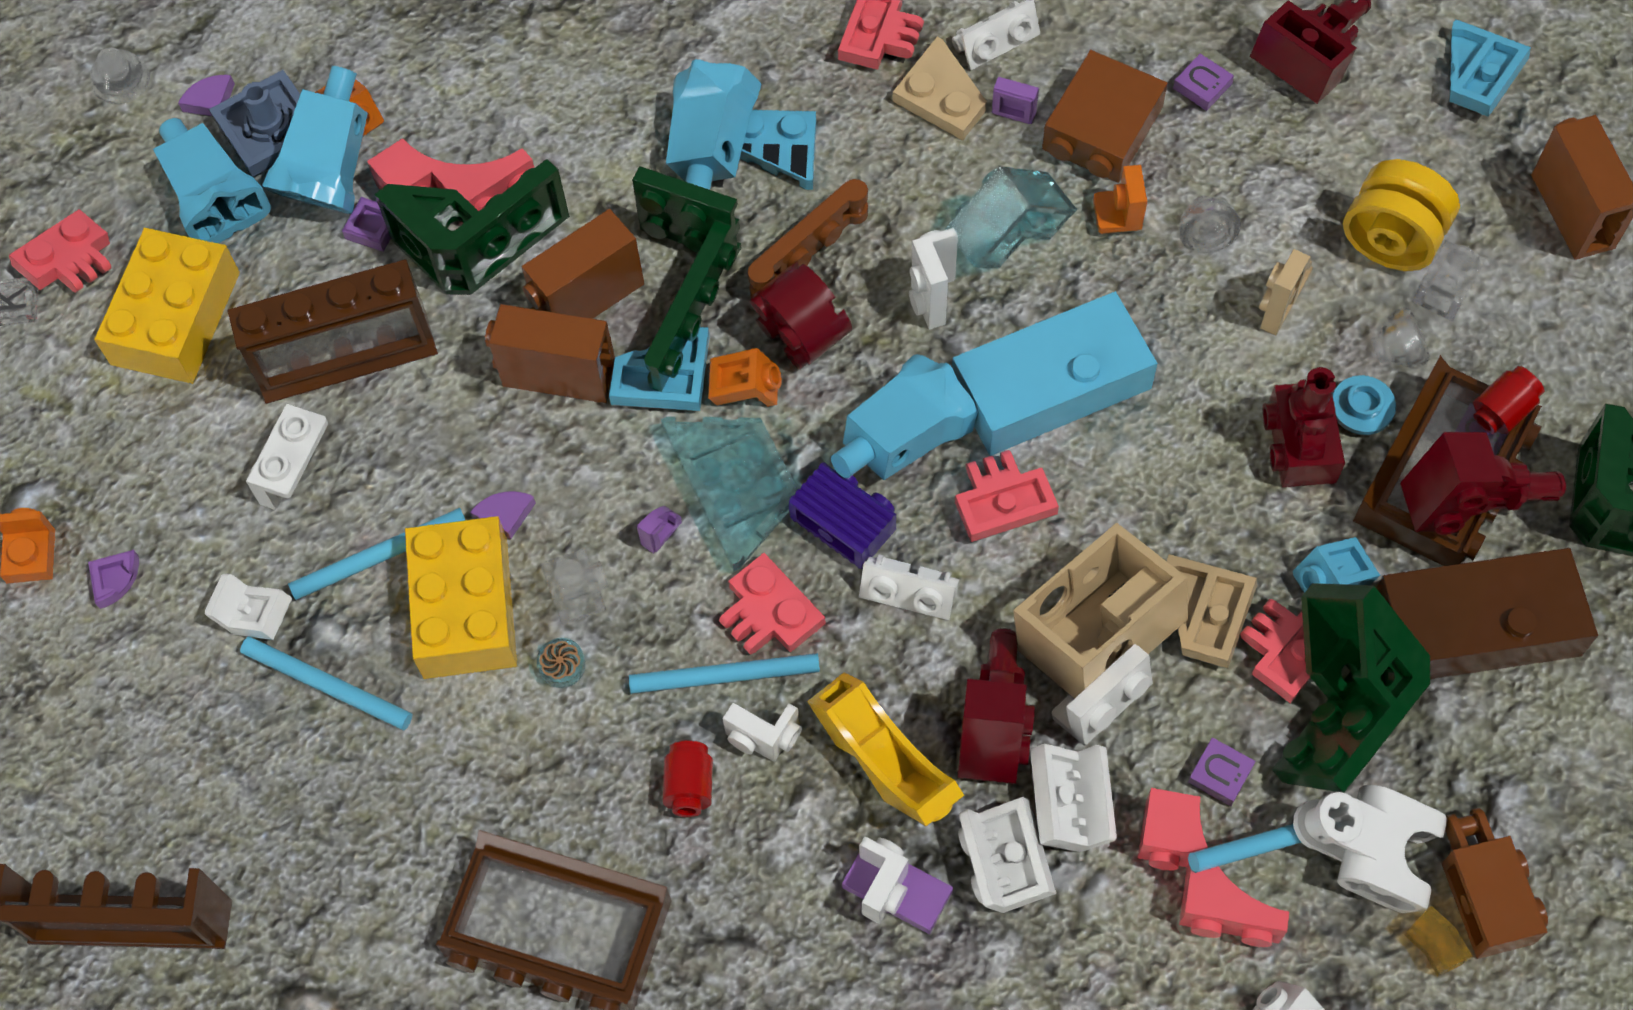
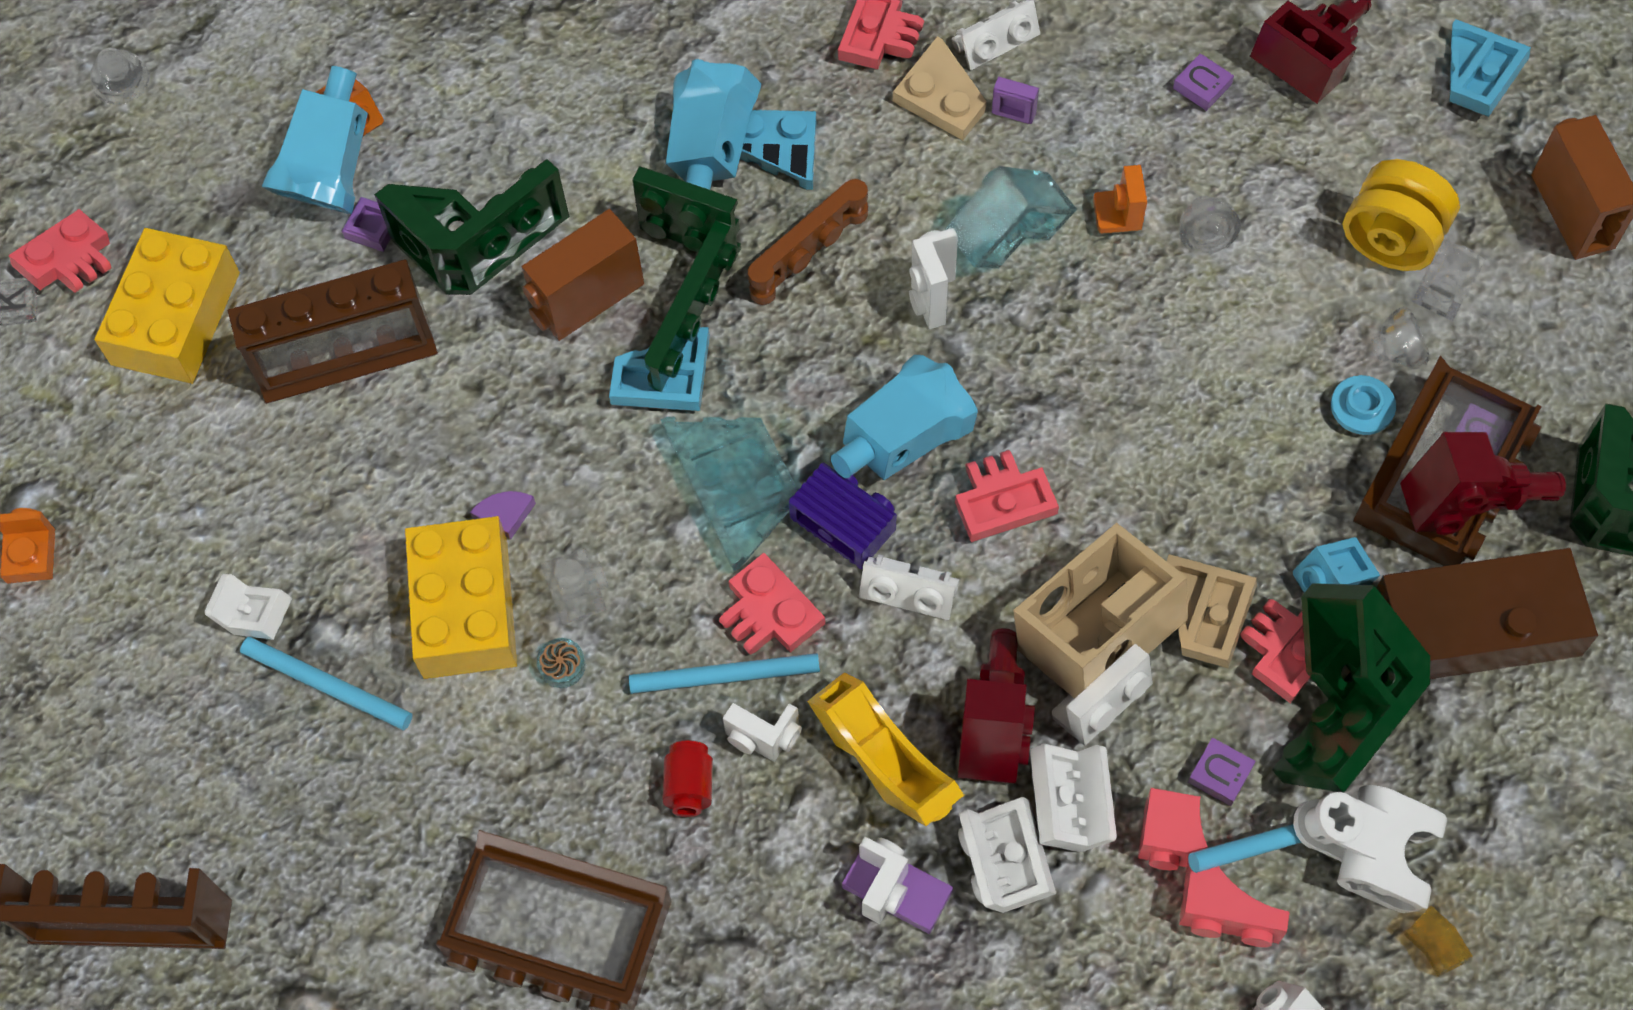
(113, 577): medium lavender tile -> none
(206, 94): medium lavender tile -> none
(210, 188): medium azure piece -> none
(258, 112): sand blue plate -> none
(285, 455): white bracket -> none
(360, 560): medium azure bar -> none
(475, 182): coral arch -> none
(552, 353): dark orange brick -> none
(657, 528): medium lavender tile -> none
(744, 377): orange bracket -> none
(801, 313): dark red brick -> none
(1055, 372): medium azure brick -> none
(1104, 116): dark orange brick -> none
(1283, 290): tan wing -> none
(1305, 431): dark red brick -> none
(1491, 888): dark orange brick -> none
(1508, 400): red brick -> none

